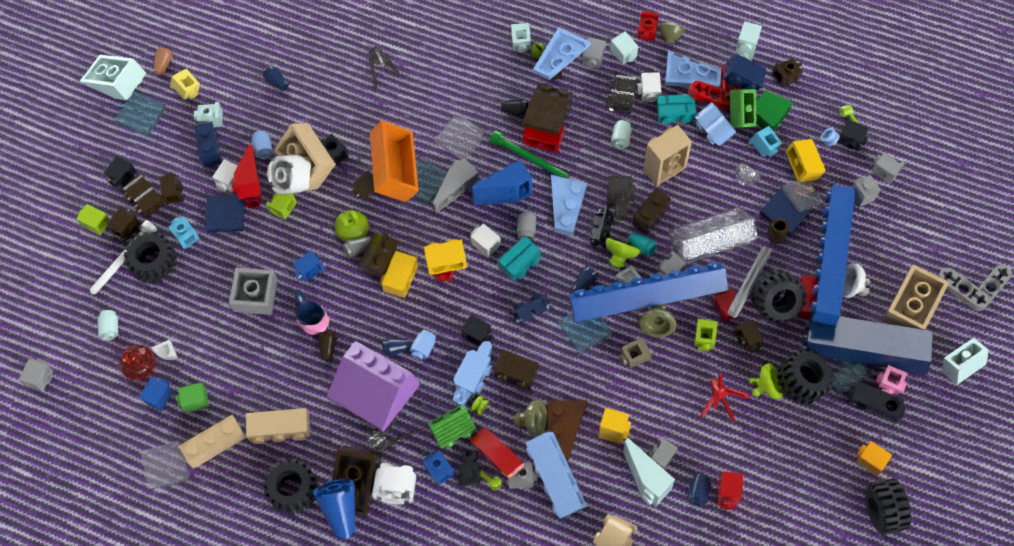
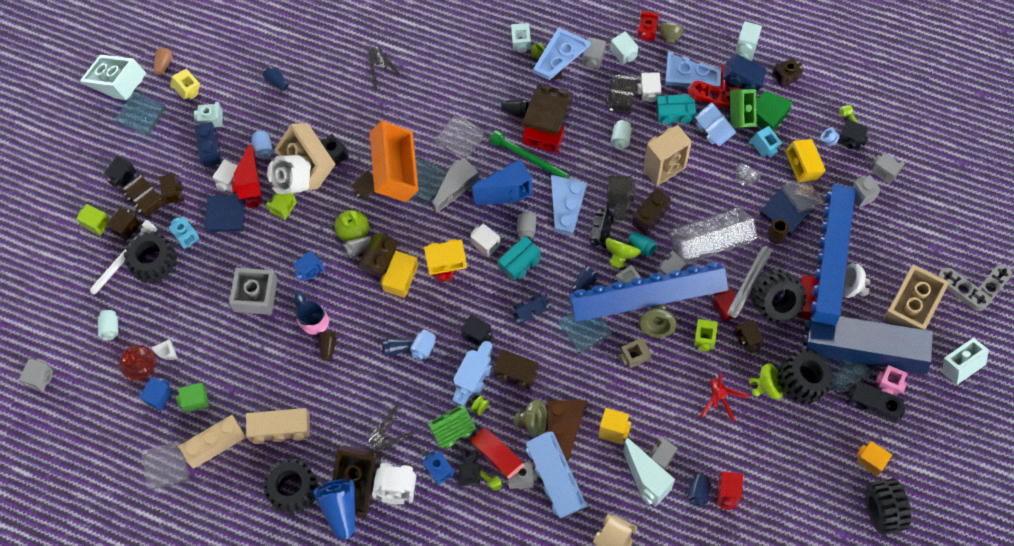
(371, 386): medium lavender slope -> none

